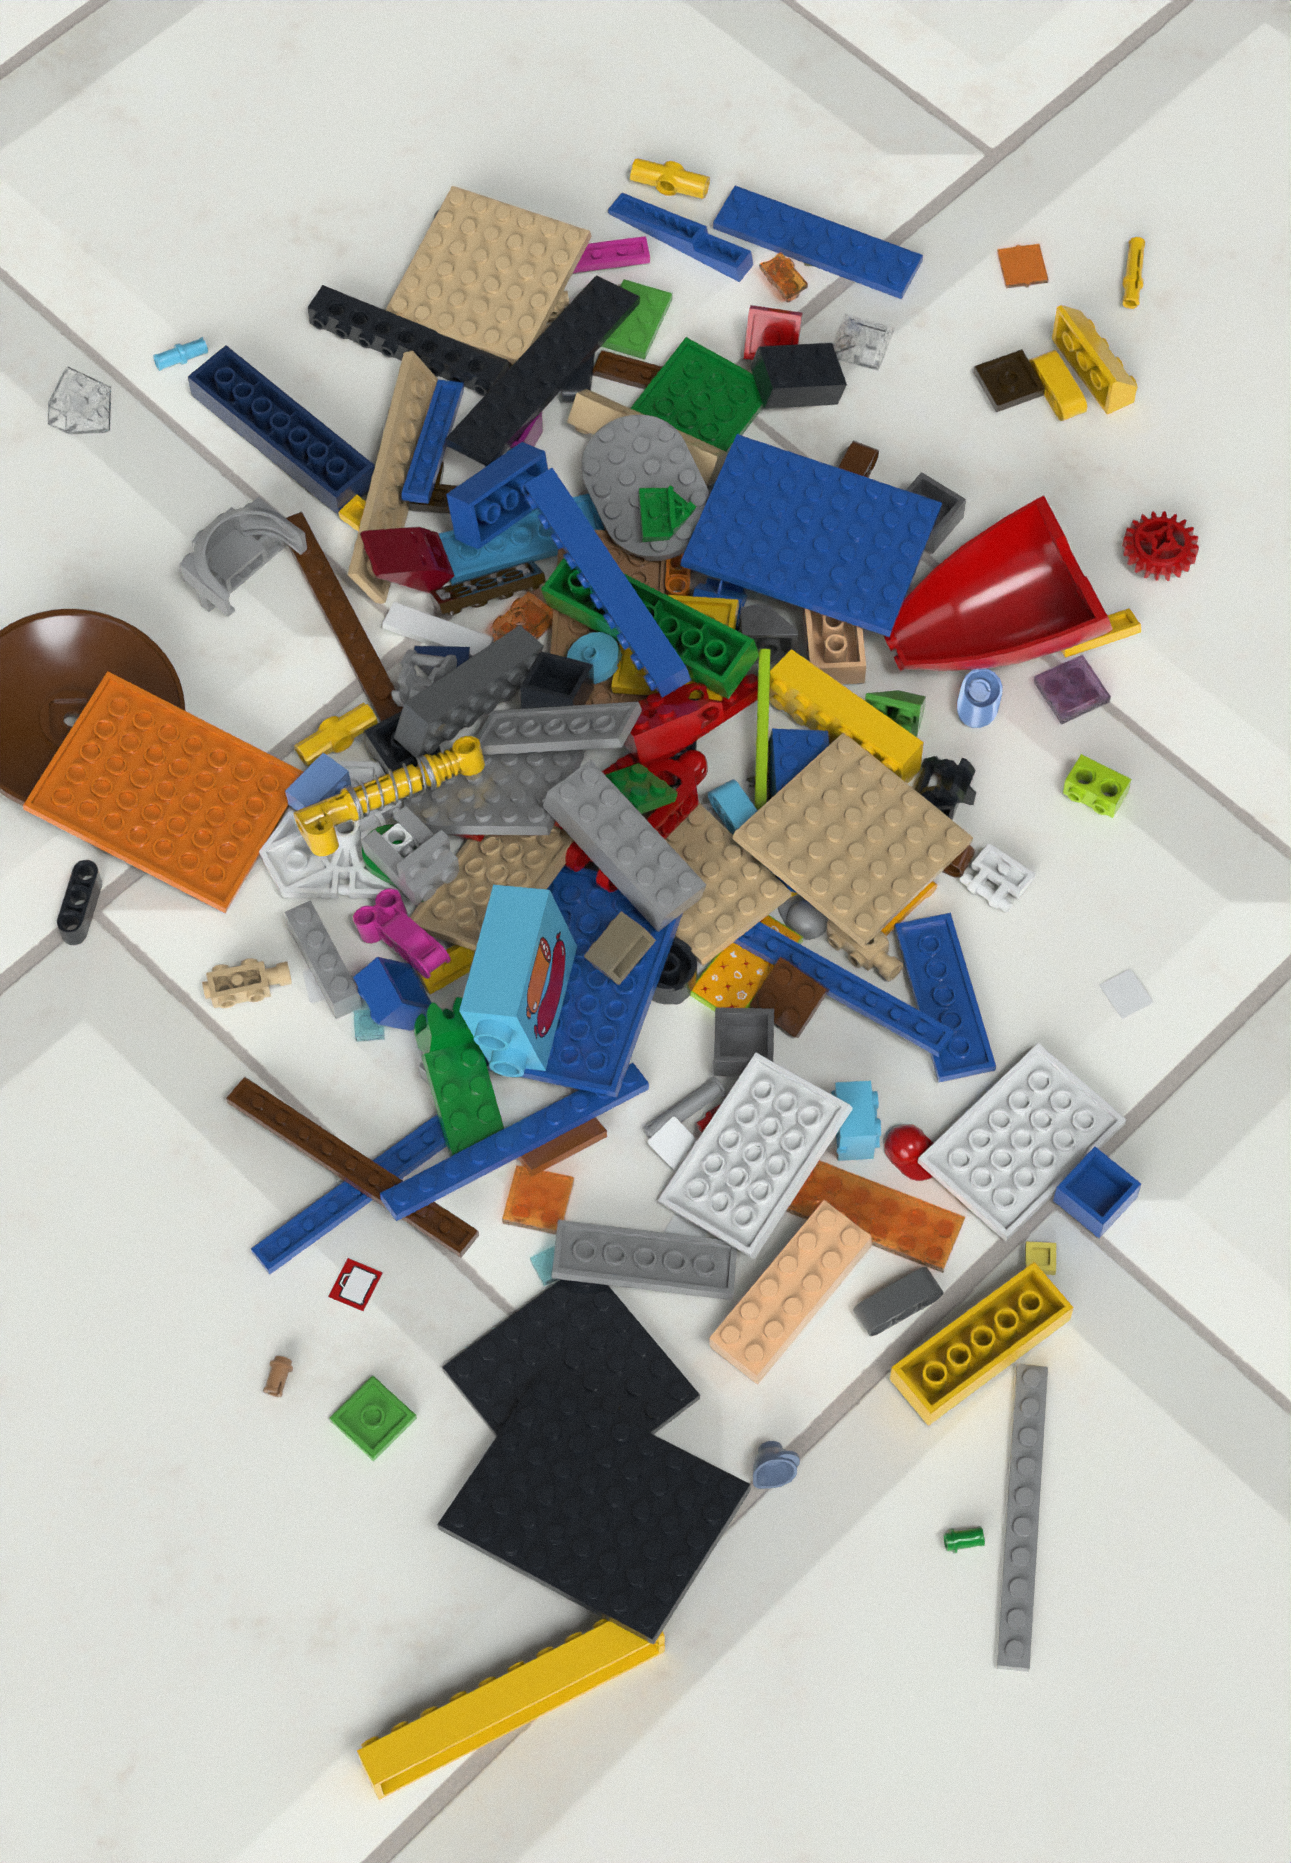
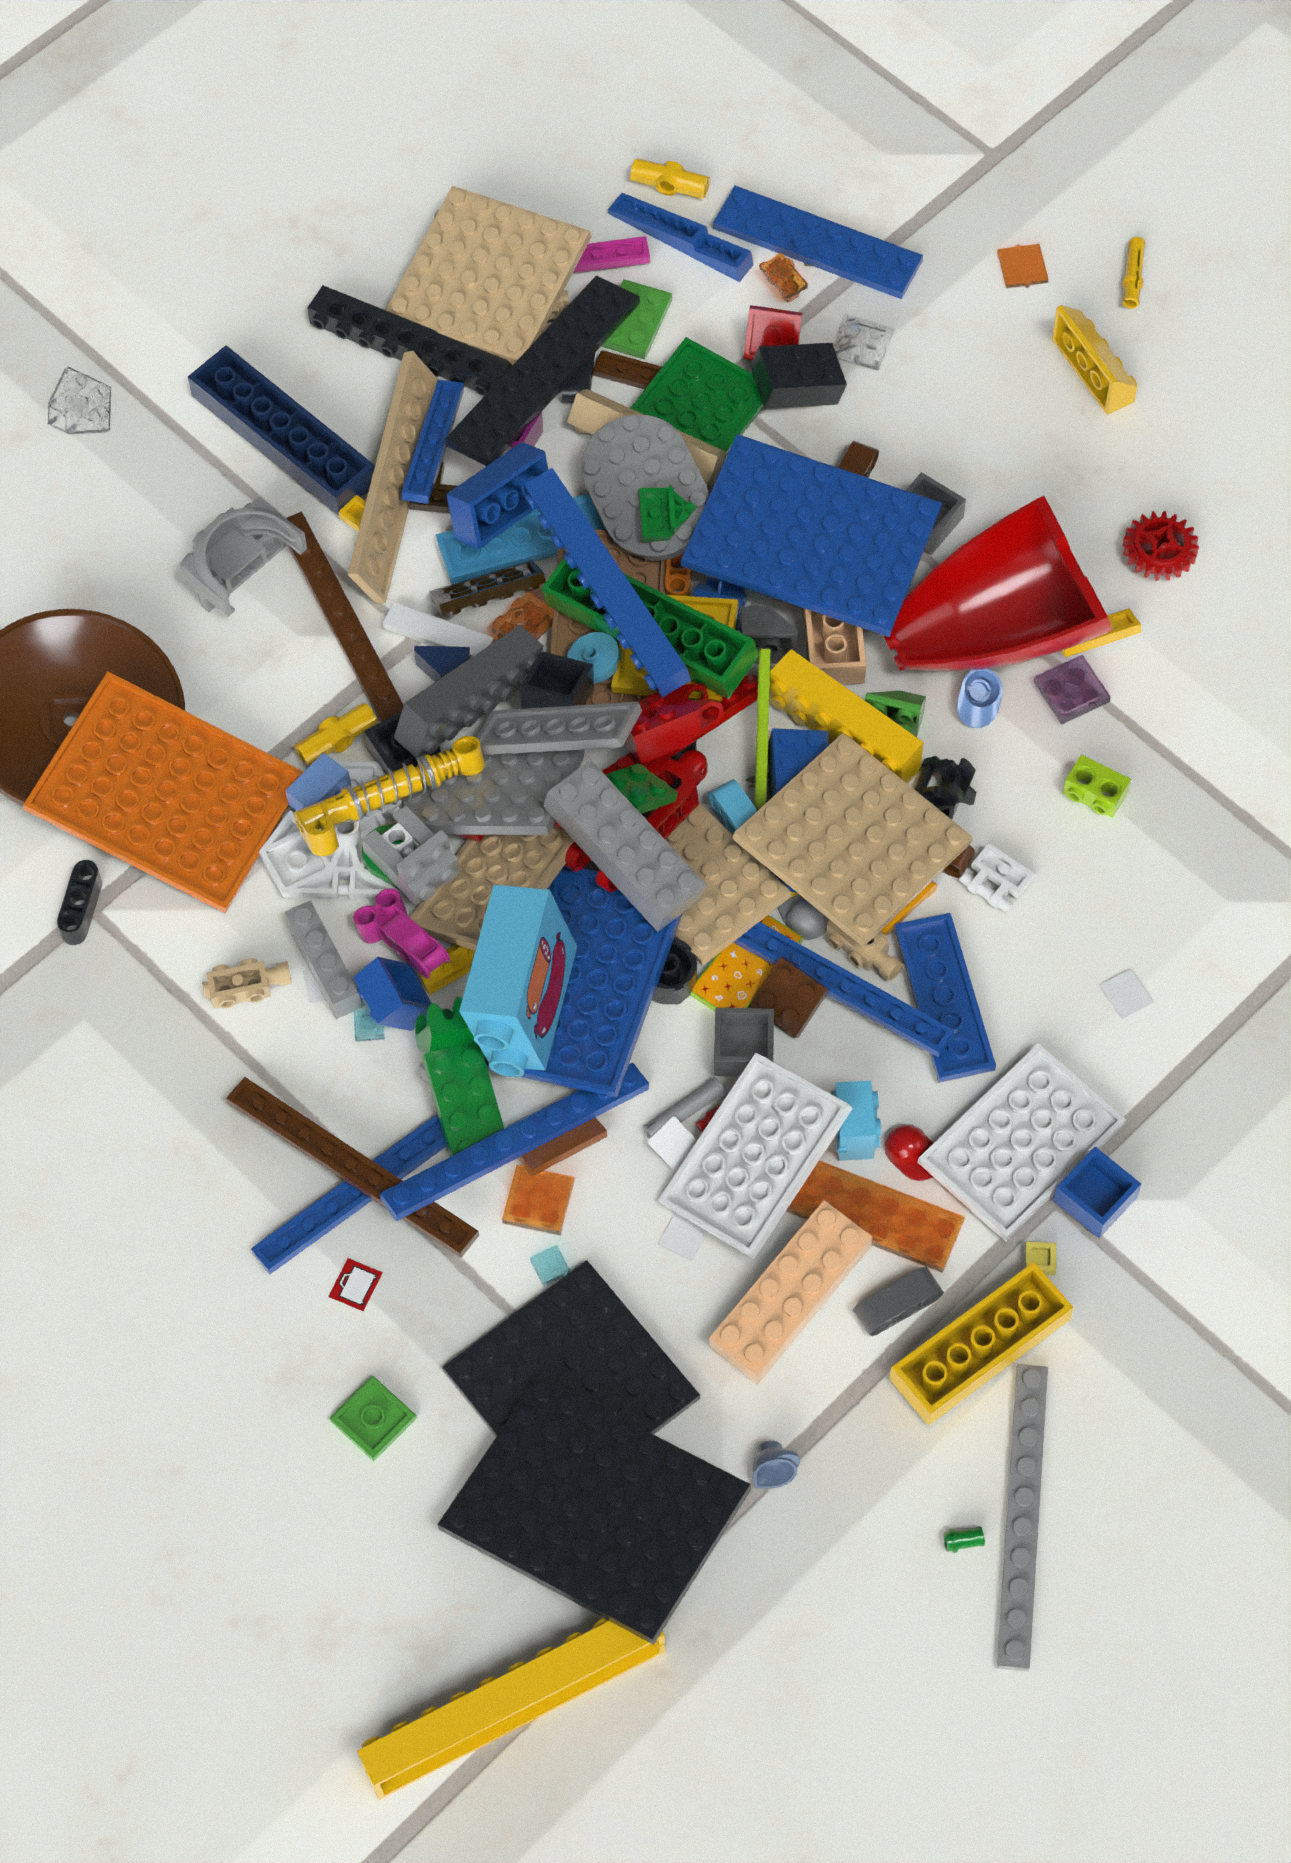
(180, 353): medium azure pin -> none
(278, 1375): medium nougat pin -> none
(408, 557): dark red slope -> none
(412, 684): light grey piece -> none
(619, 948): dark tan brick -> none
(644, 1260): light grey plate -> none
(1009, 380): dark brown plate -> none
(1059, 385): yellow beam -> none

